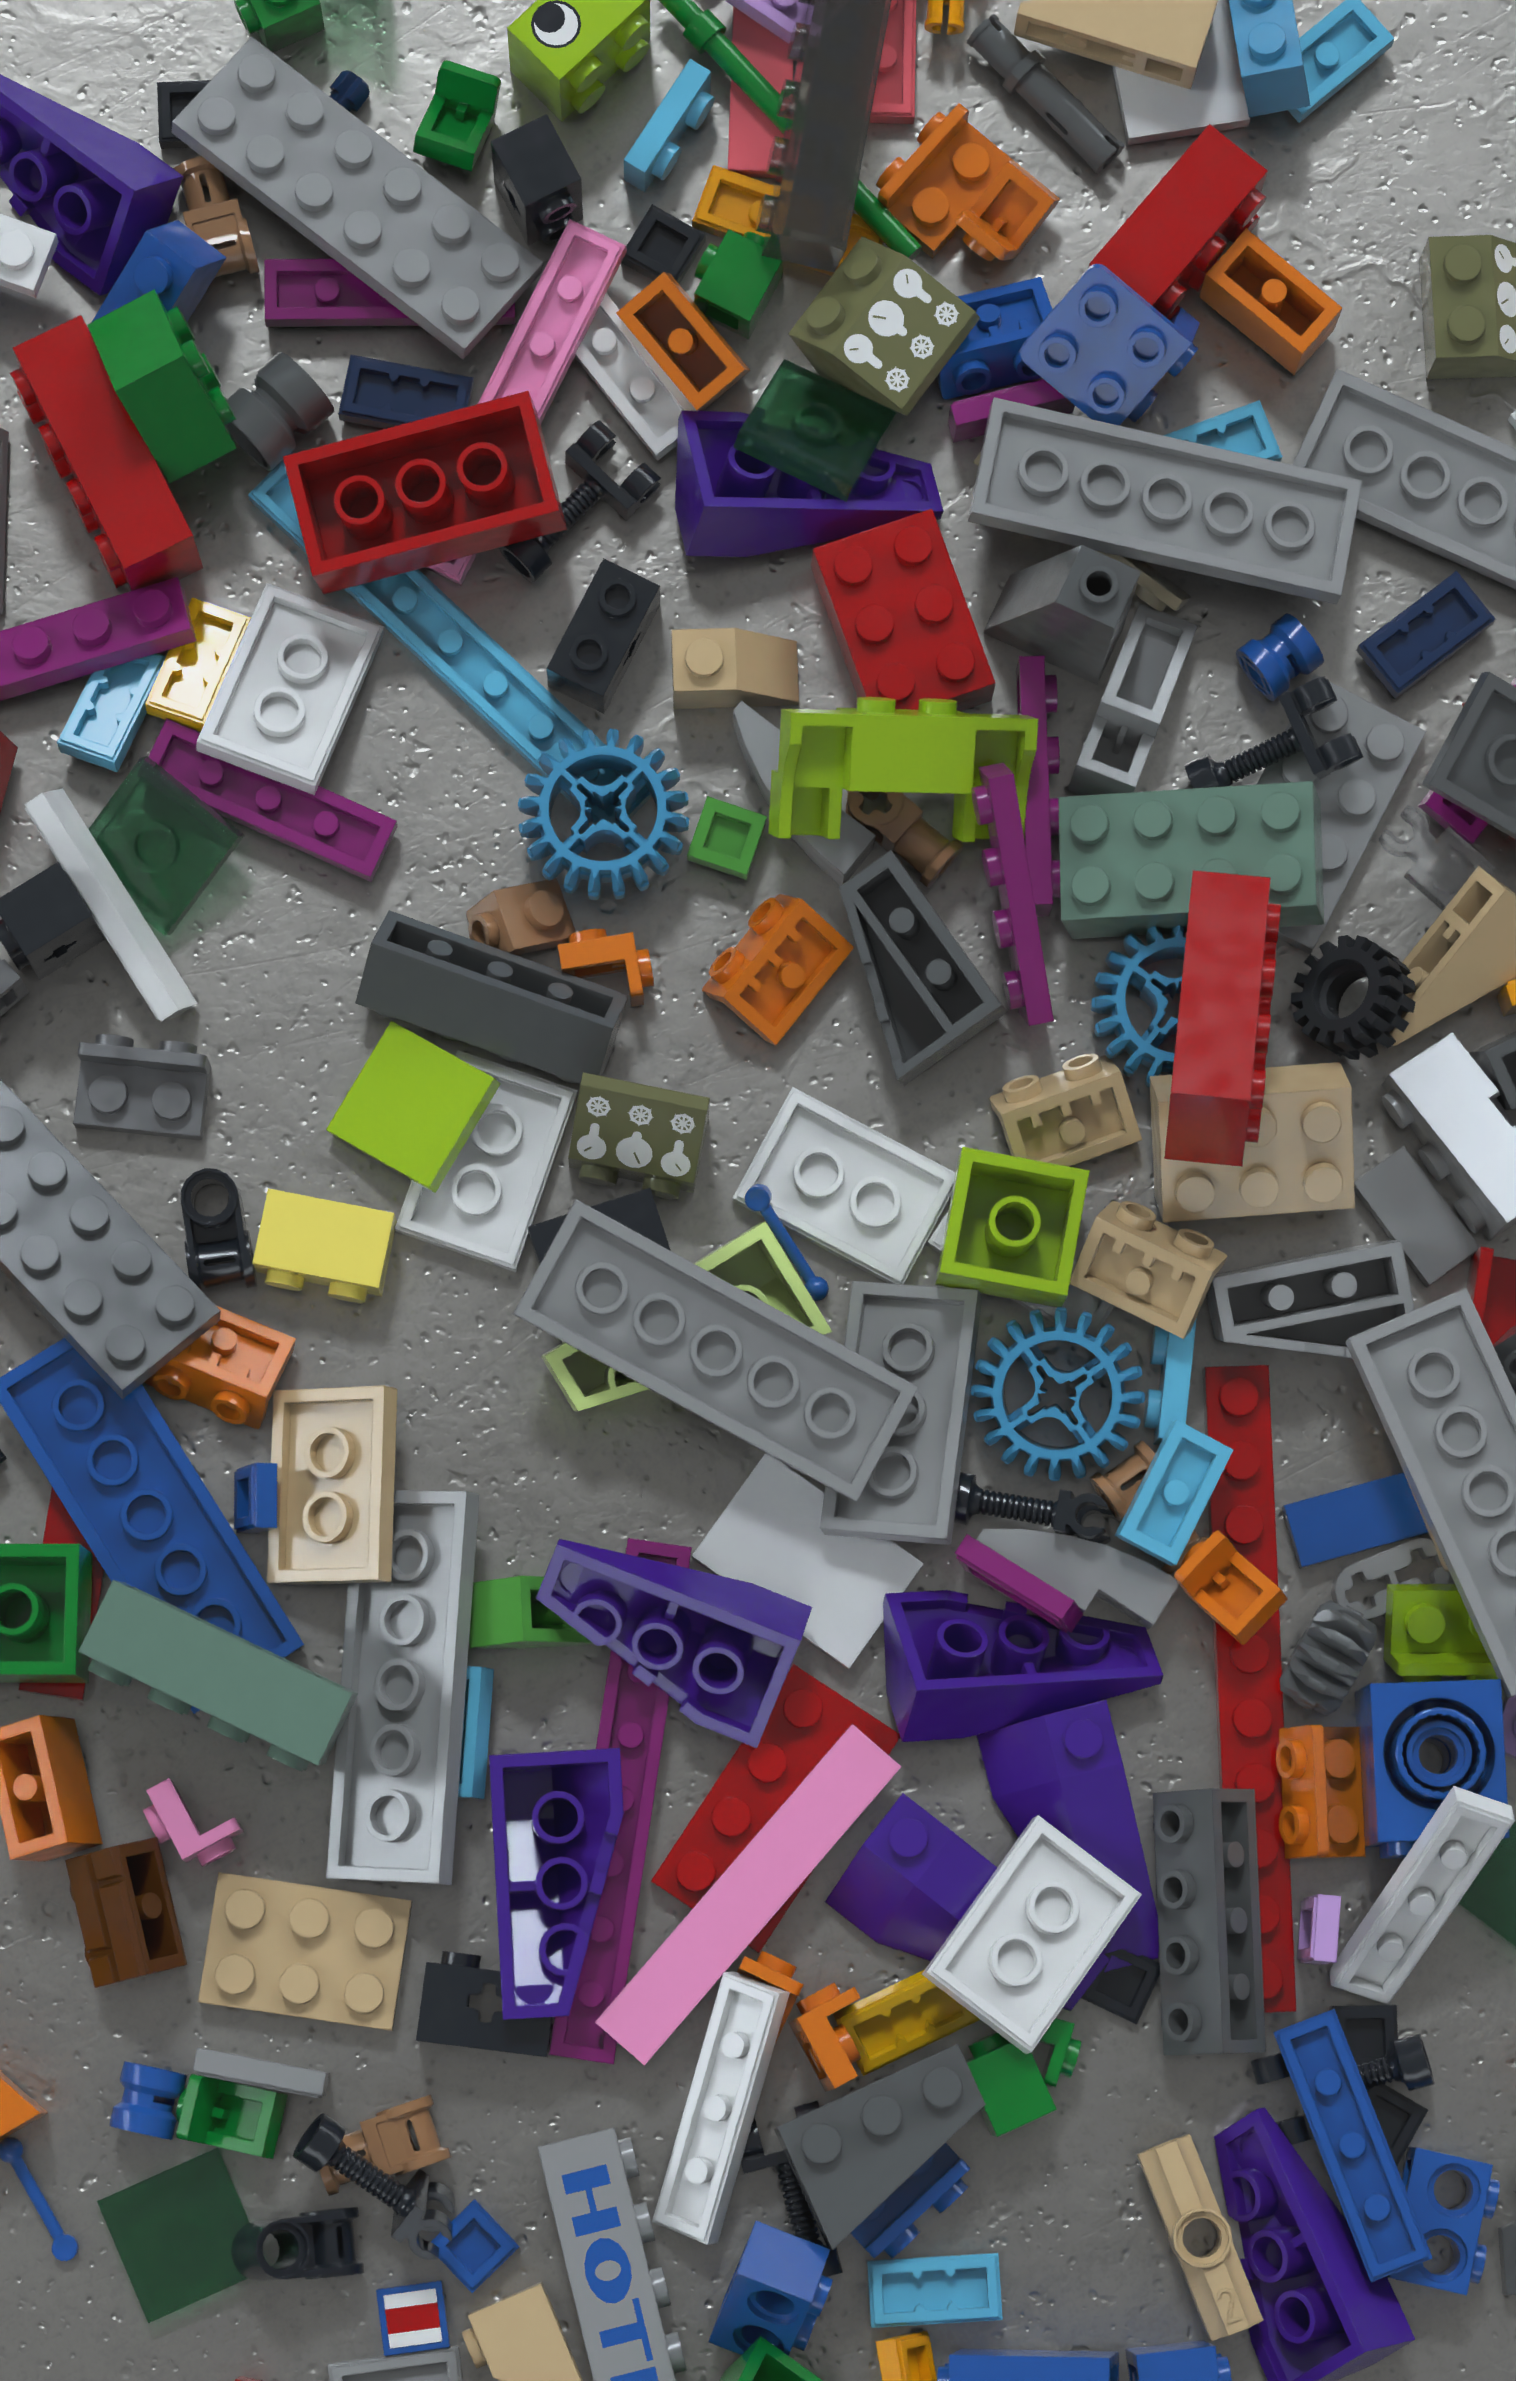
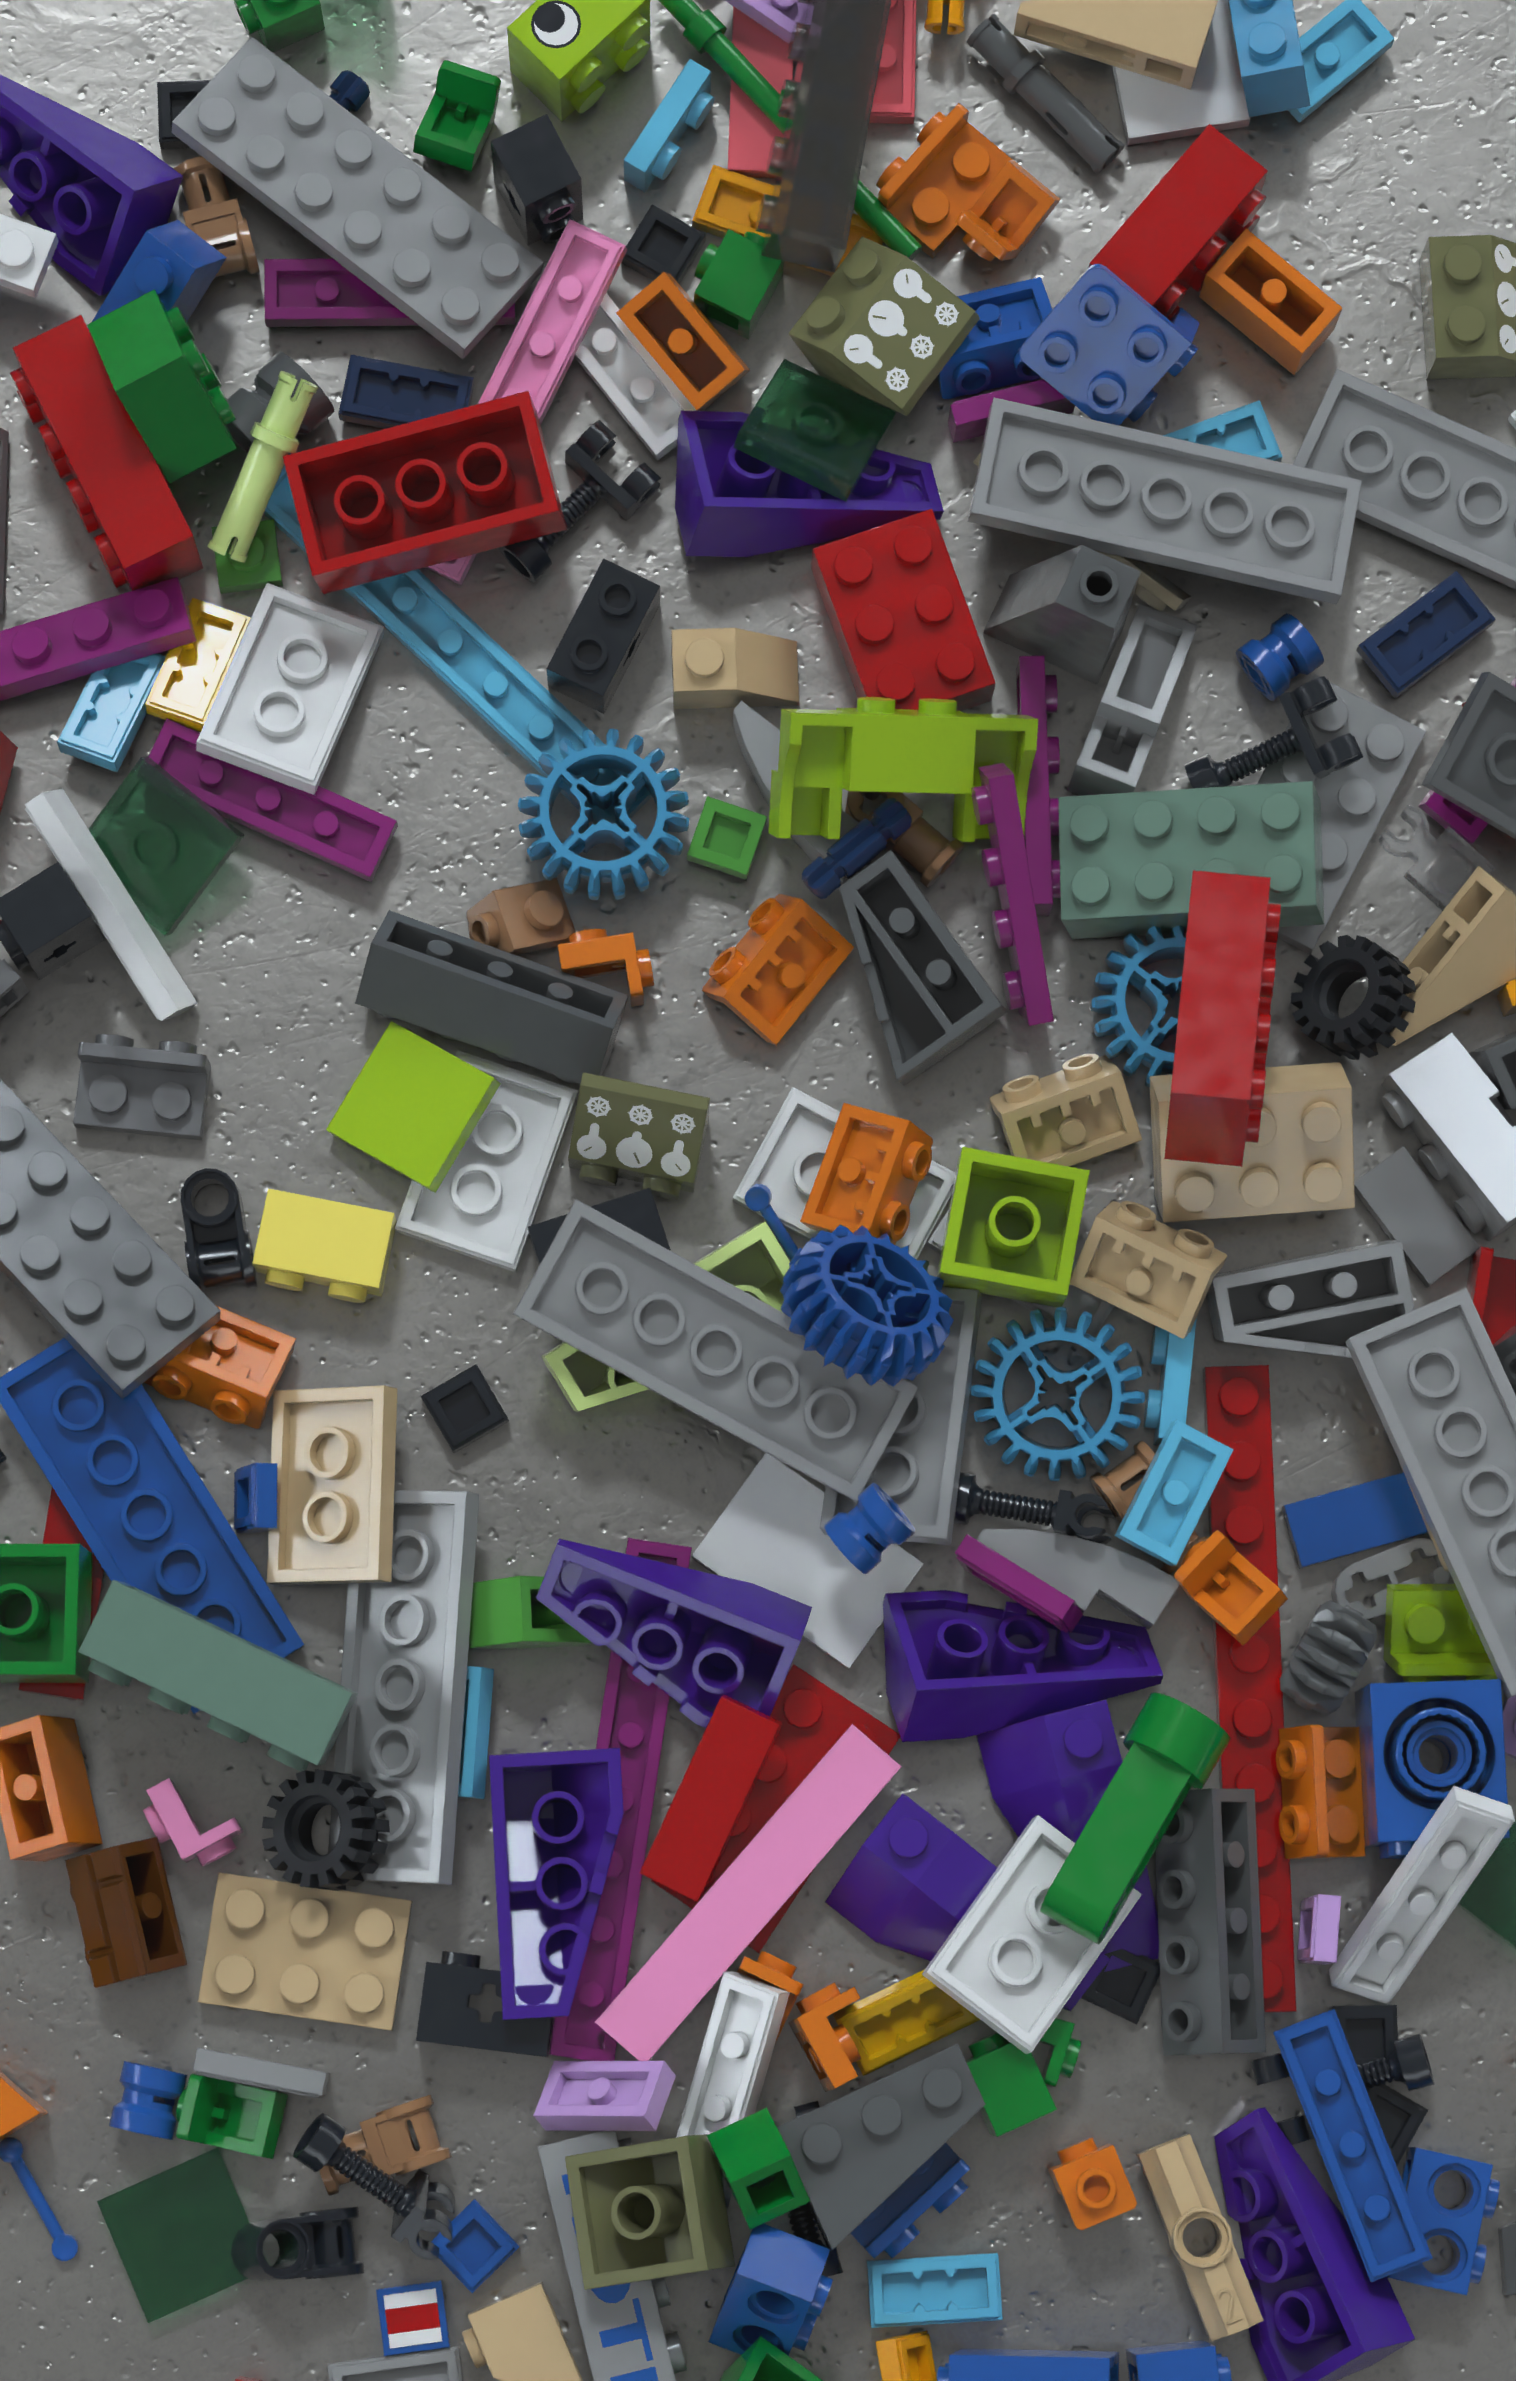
(260, 566): none -> bright green plate
(262, 466): none -> yellowish green pin
(294, 1825): none -> black tyre
(464, 1408): none -> black tile
(604, 2095): none -> lavender plate
(649, 2211): none -> olive slope
(711, 1798): none -> red tile
(758, 2168): none -> green brick
(856, 848): none -> dark blue axle
(866, 1305): none -> blue gear
(869, 1174): none -> orange bracket
(869, 1528): none -> blue wheel
(1092, 2183): none -> orange bracket
(1167, 1756): none -> green beam

